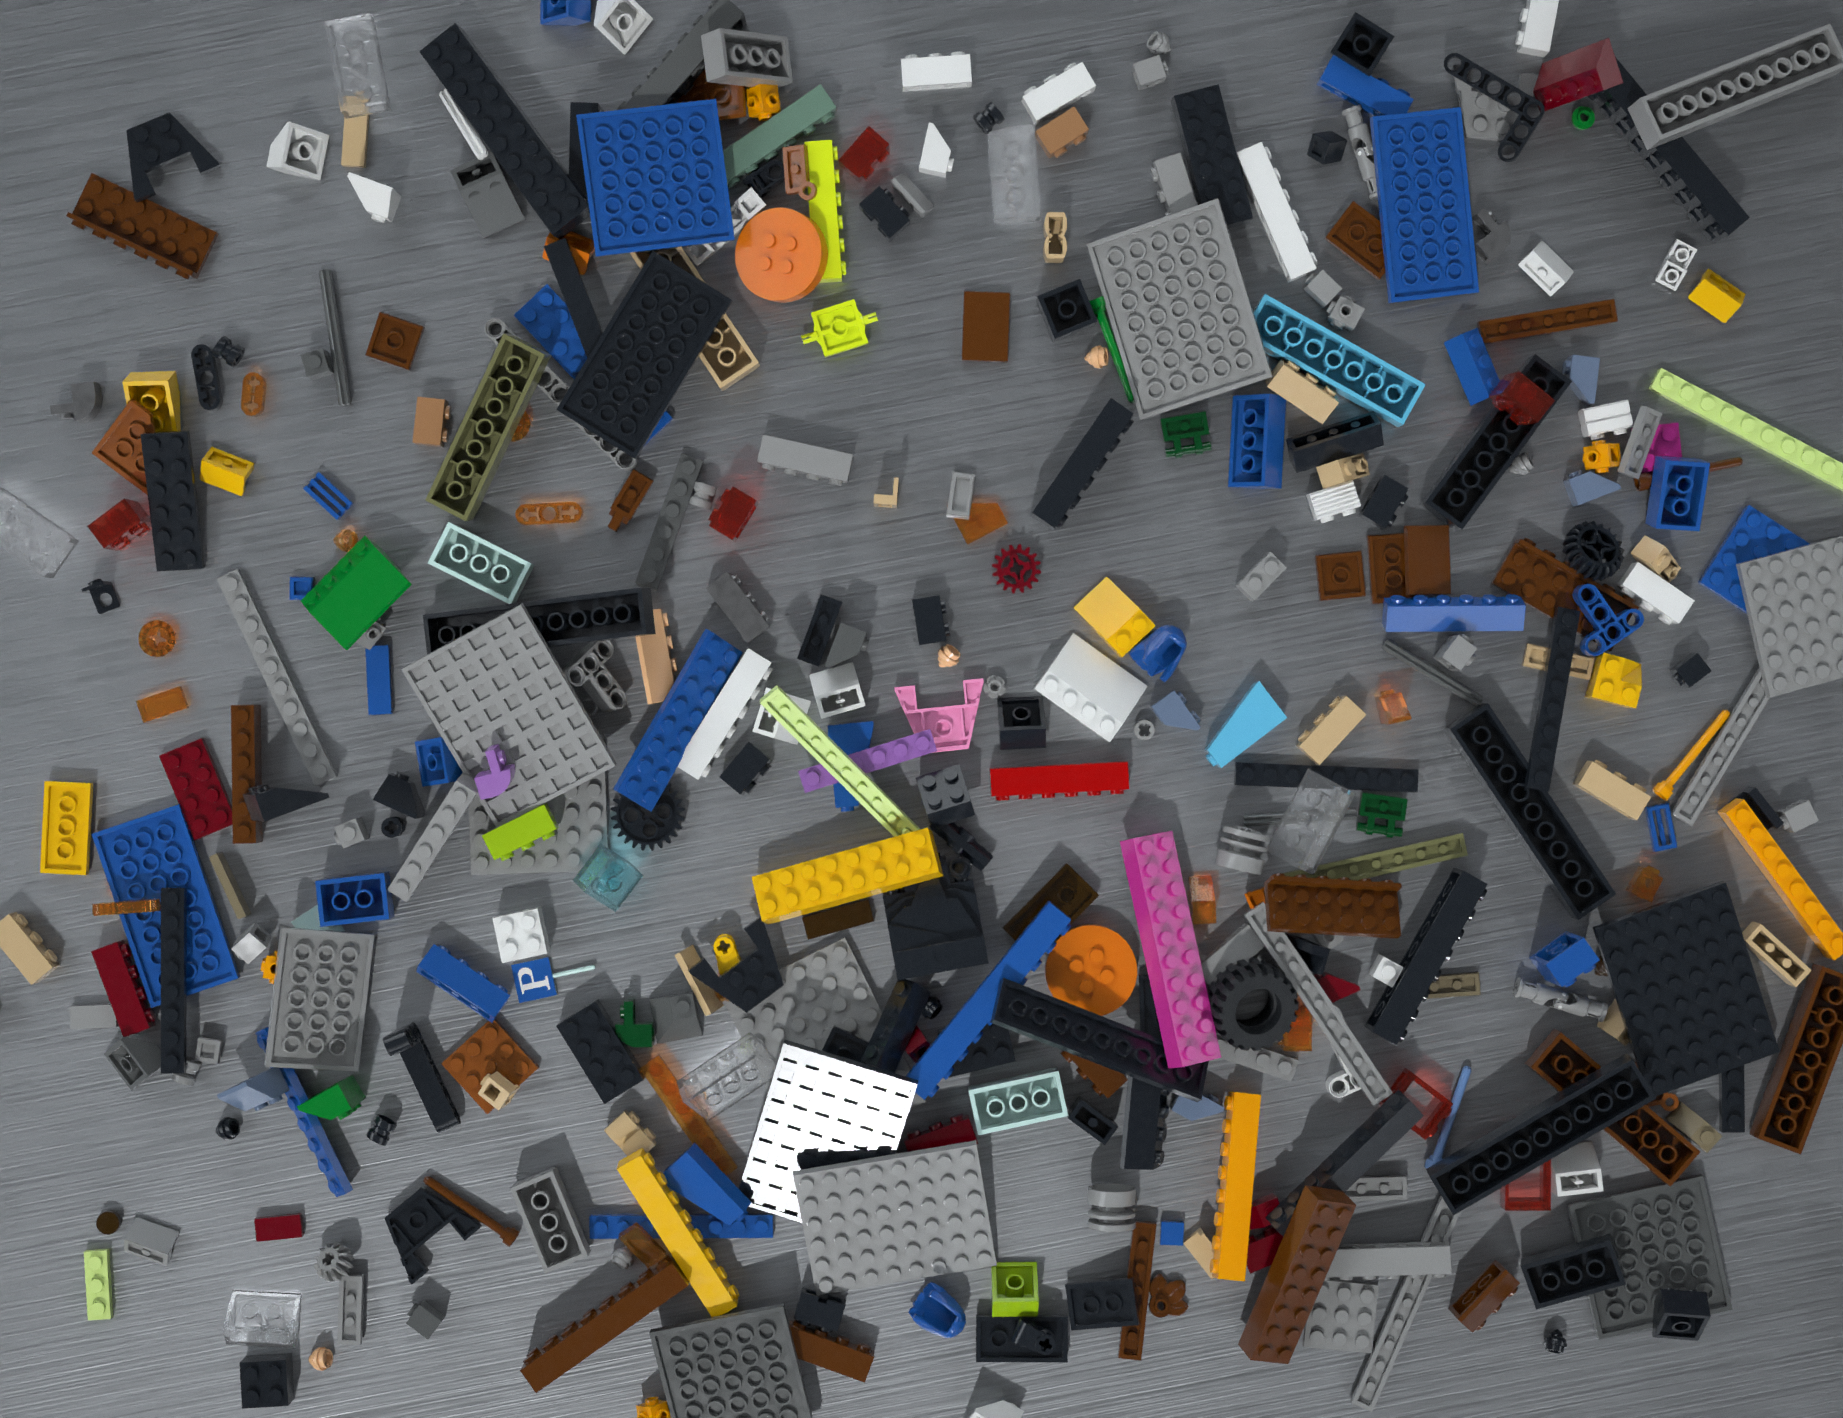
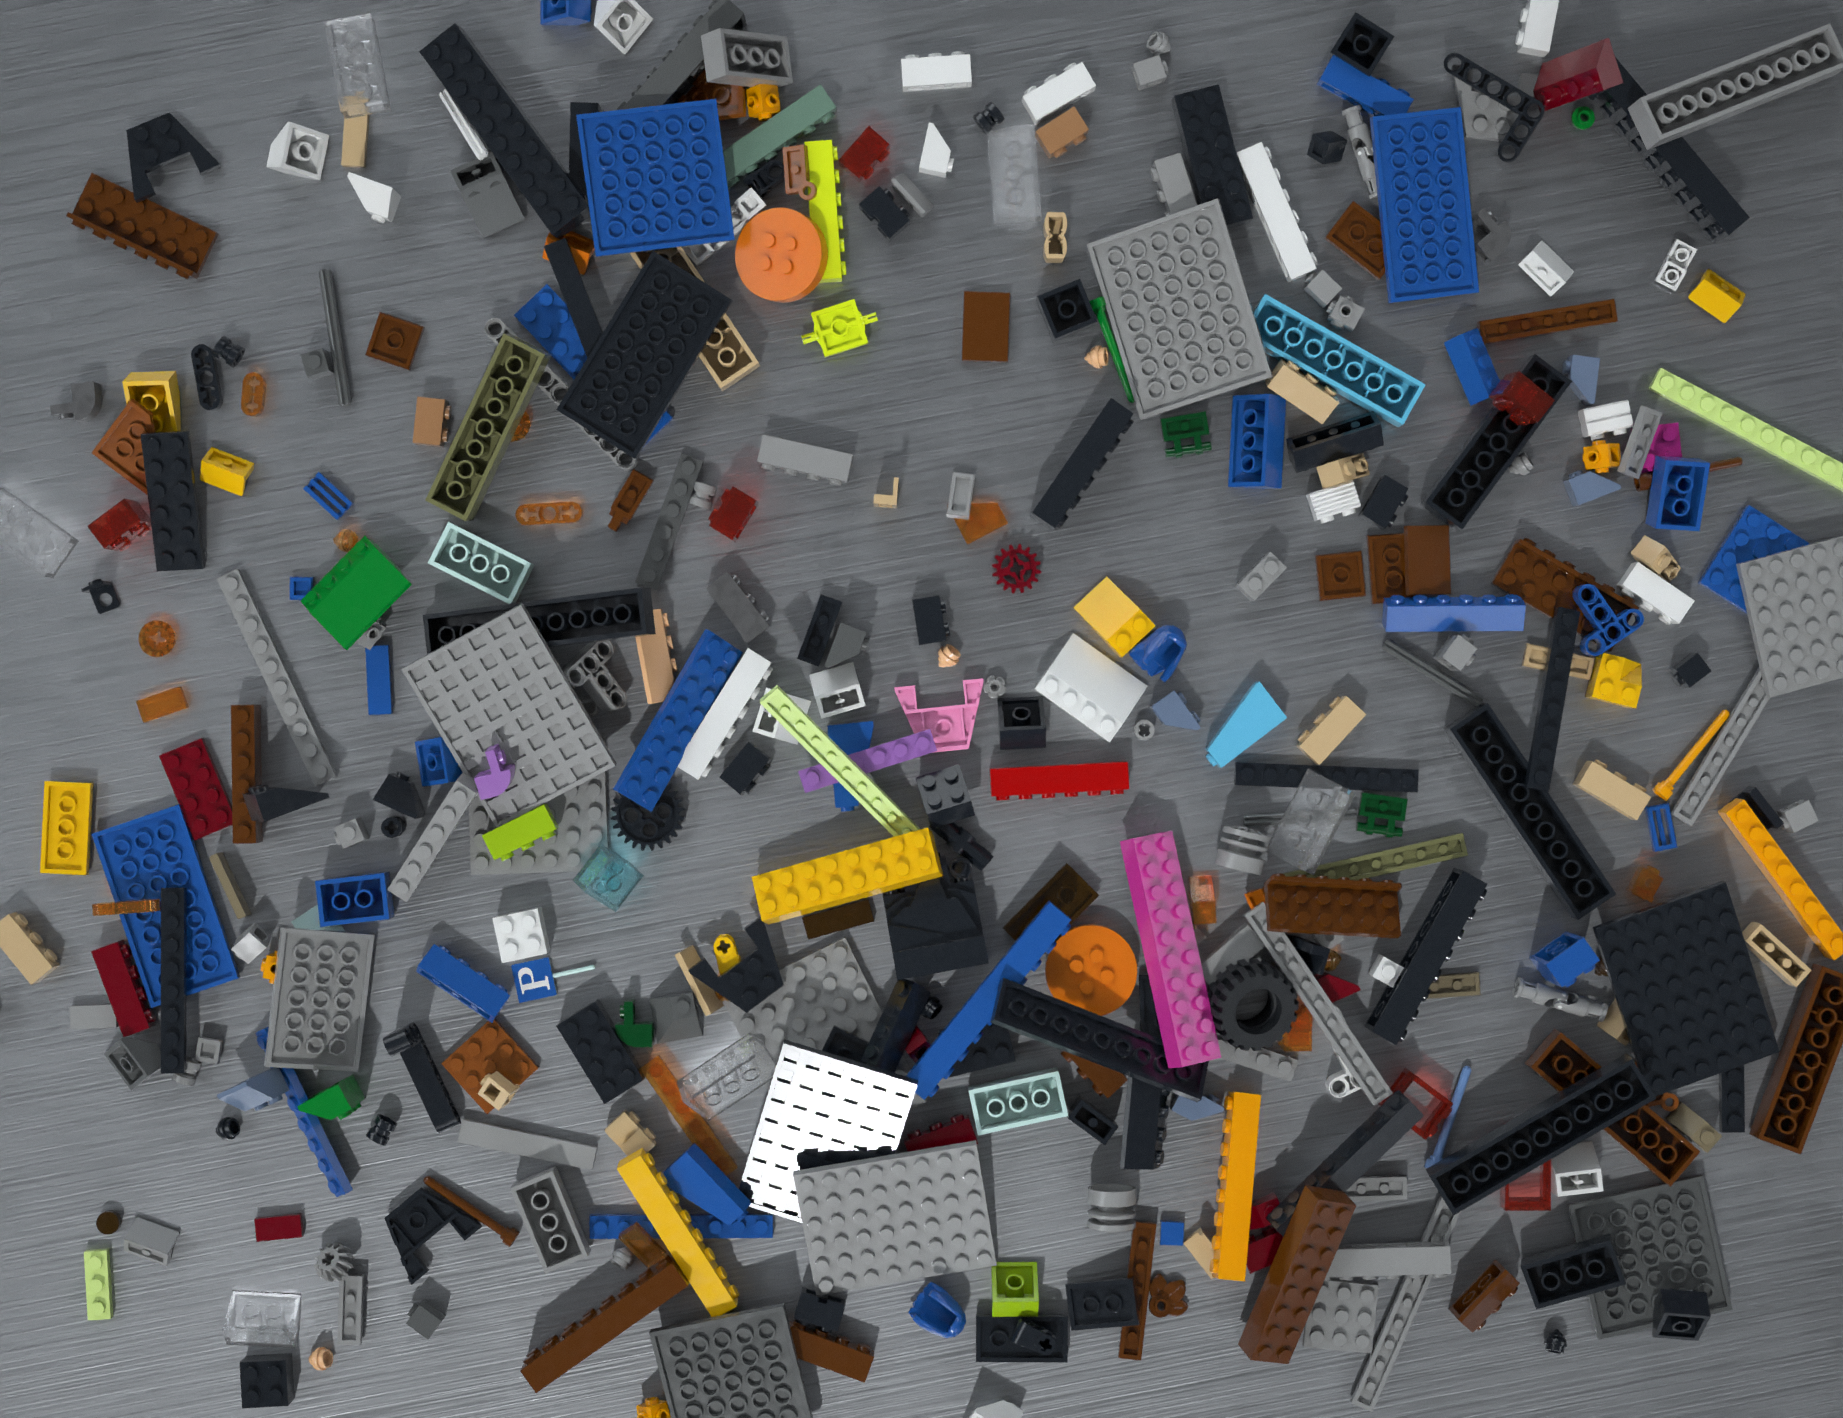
(527, 1144): none -> light grey tile
(1332, 961): none -> clear orange plate
(1392, 707): clear orange slope -> none
(1588, 556): black gear -> none

